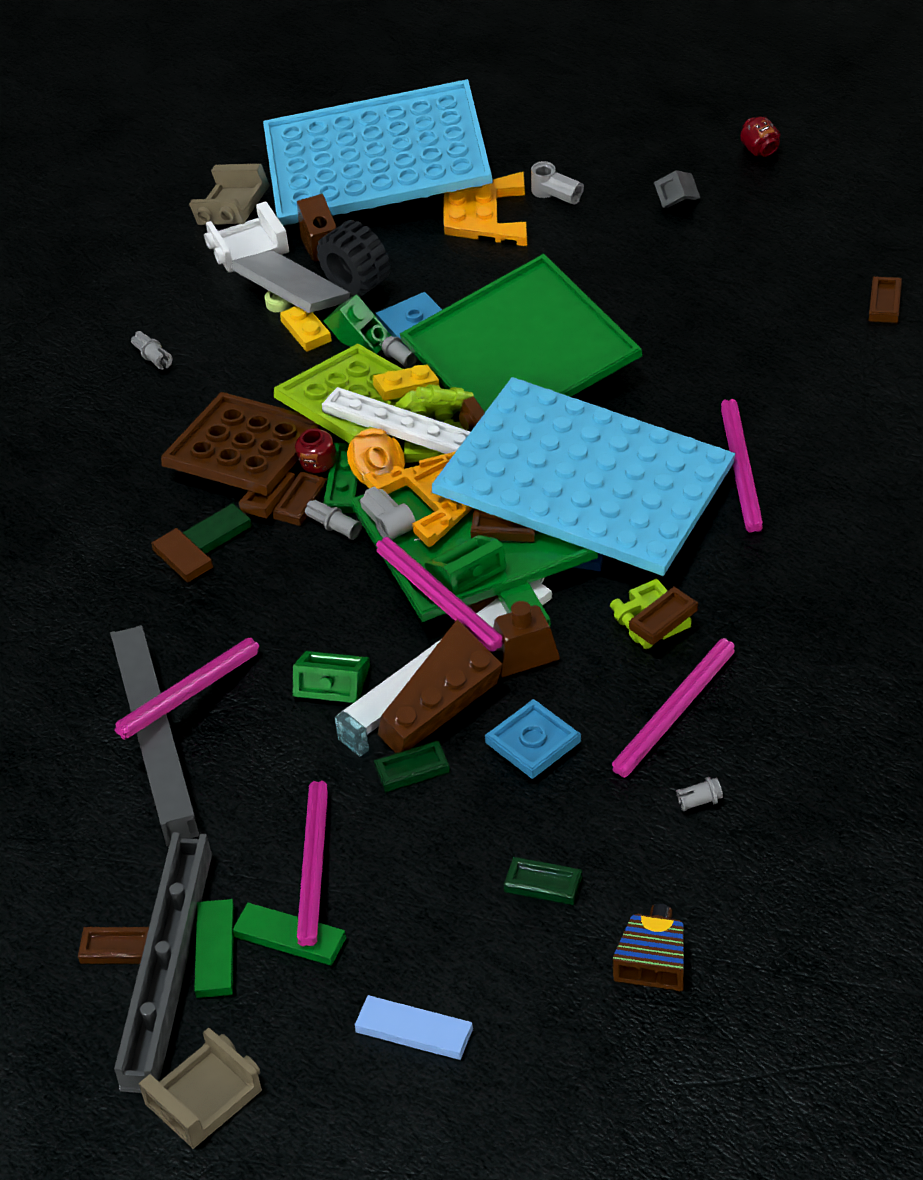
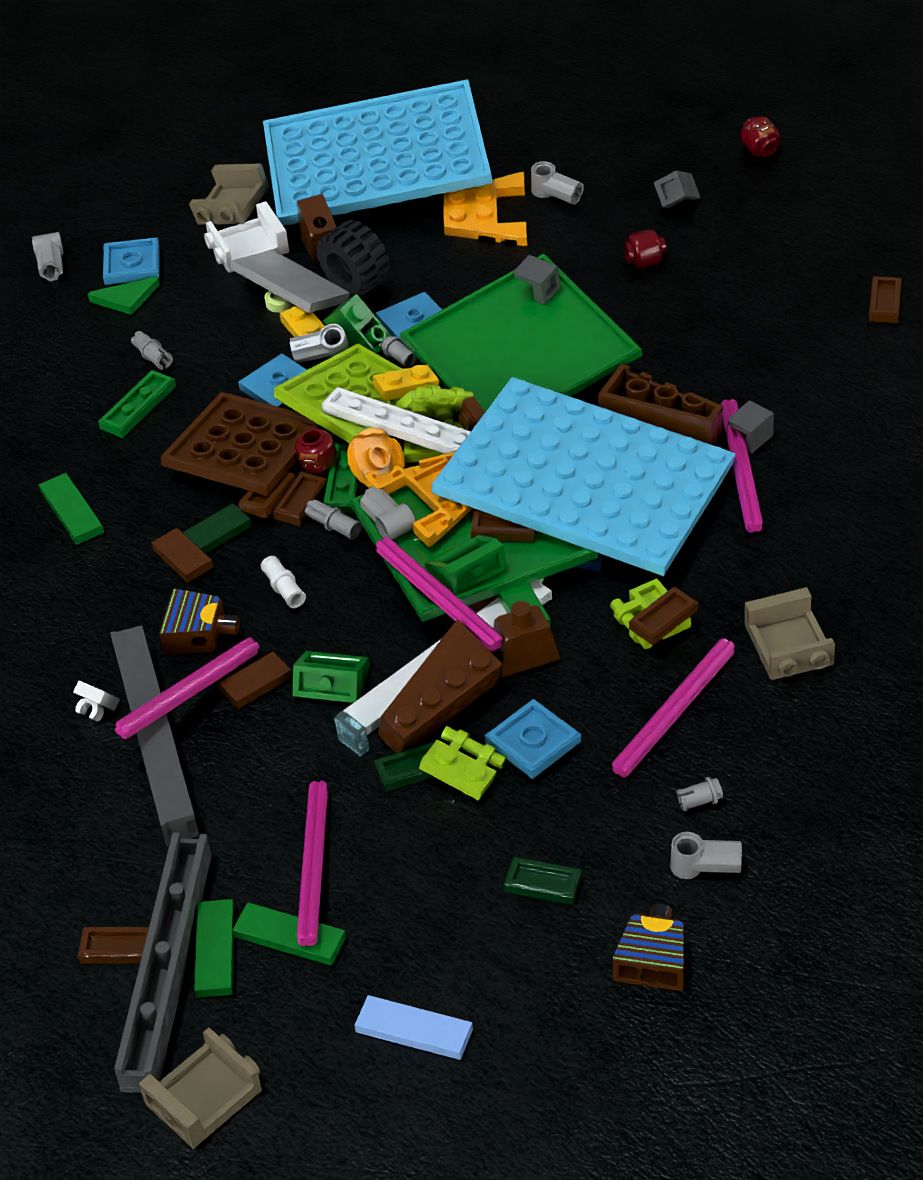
(48, 254): none -> light grey piece
(71, 508): none -> green tile
(95, 698): none -> white tile
(125, 297): none -> green tile
(131, 261): none -> dark azure plate
(137, 404): none -> green tile
(195, 623): none -> reddish brown torso
(255, 680): none -> reddish brown tile
(262, 381): none -> dark azure plate
(283, 581): none -> white pin
(316, 344): none -> light grey piece
(458, 769): none -> lime plate
(541, 275): none -> dark grey panel
(644, 249): none -> dark red head
(662, 405): none -> reddish brown wedge
(693, 855): none -> light grey piece
(755, 423): none -> dark grey panel
(788, 634): none -> dark tan panel

